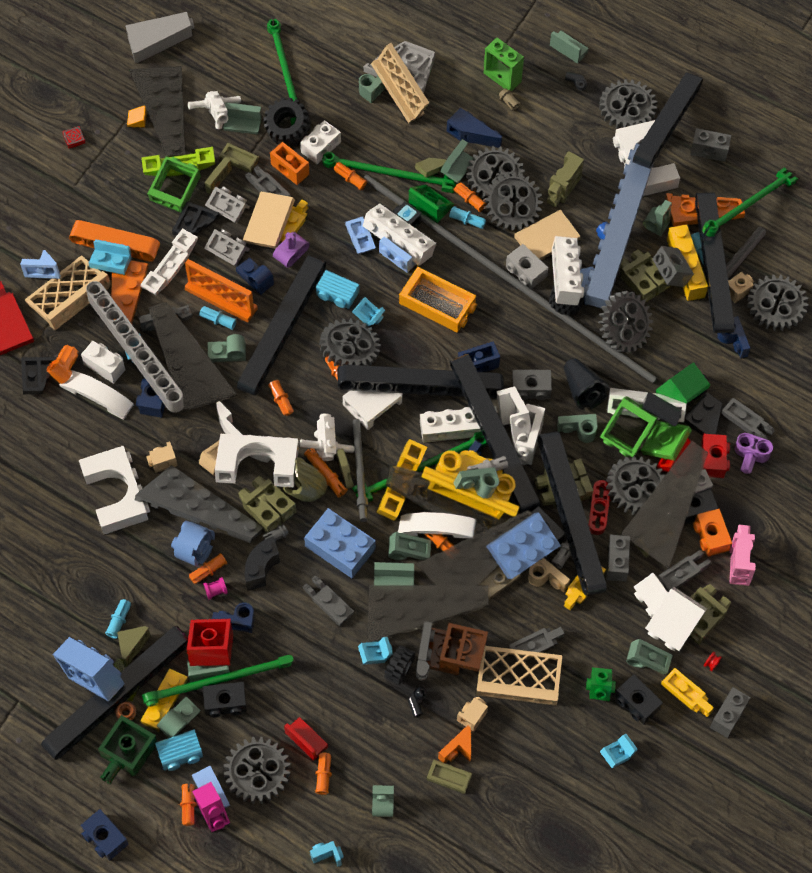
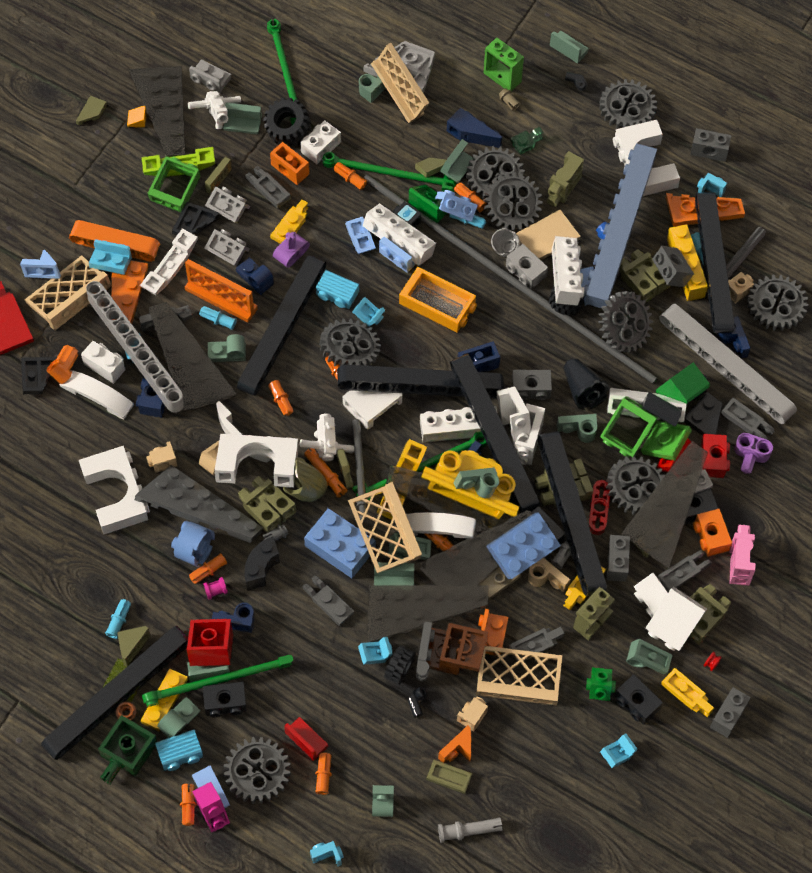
(73, 137): red tile -> none
(89, 668): medium blue brick -> none
(92, 110): none -> olive tile
(98, 824): dark blue brick -> none
(158, 34): light grey slope -> none
(209, 76): none -> light grey bracket
(239, 157): olive tile -> none
(268, 220): tan tile -> none
(402, 526): none -> tan fence
(456, 206): none -> light blue bracket
(459, 830): none -> light grey pin
(496, 629): none -> orange bracket
(497, 463): light grey pin -> none
(505, 242): none -> light grey hair
(525, 141): none -> clear green plate
(593, 613): none -> olive hips
(658, 218): sand green plate -> none
(667, 120): black beam -> none
(712, 184): none -> medium azure bracket
(728, 364): none -> light grey beam
(782, 179): green hinge -> none

